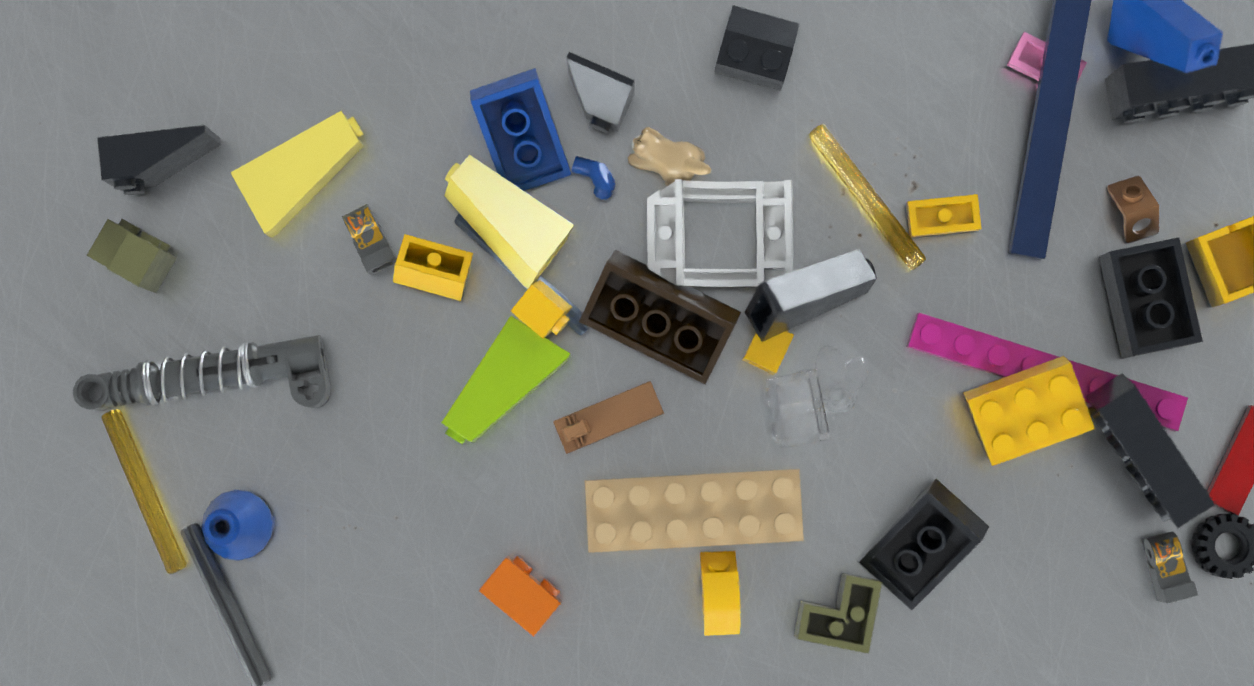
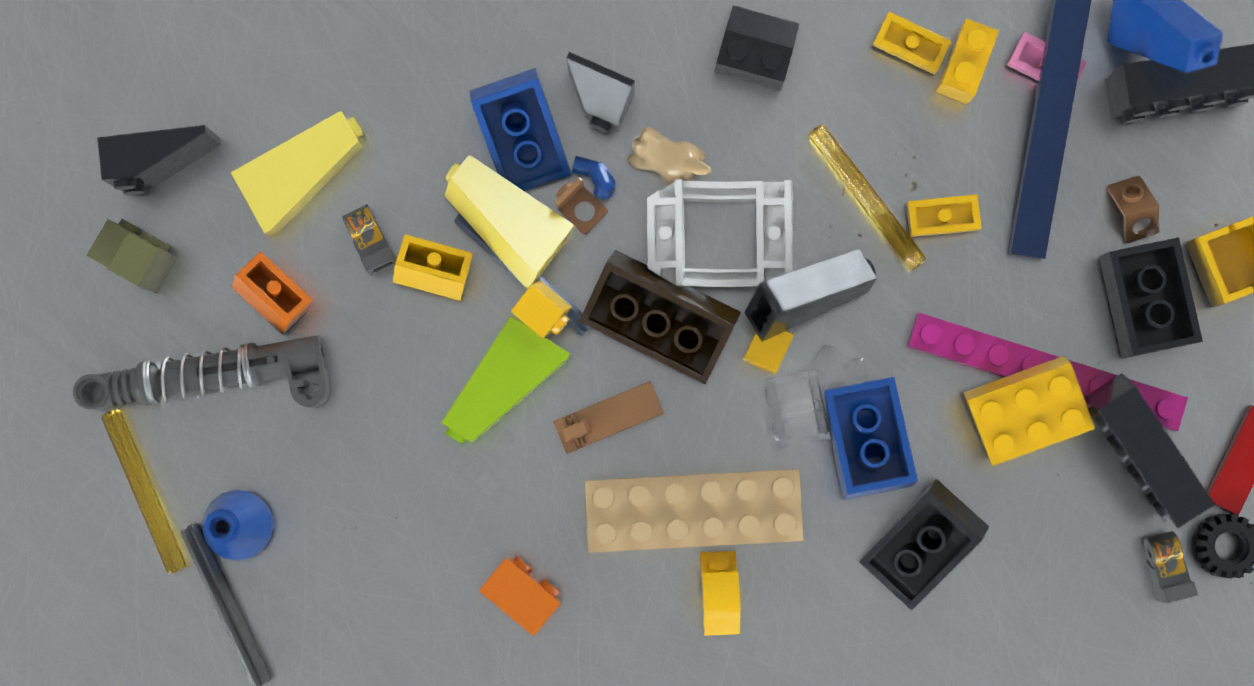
(271, 293): none -> orange brick
(570, 196): none -> medium nougat bracket
(849, 623): olive brick -> none
(869, 438): none -> blue slope
(911, 43): none -> yellow plate
(967, 61): none -> yellow brick

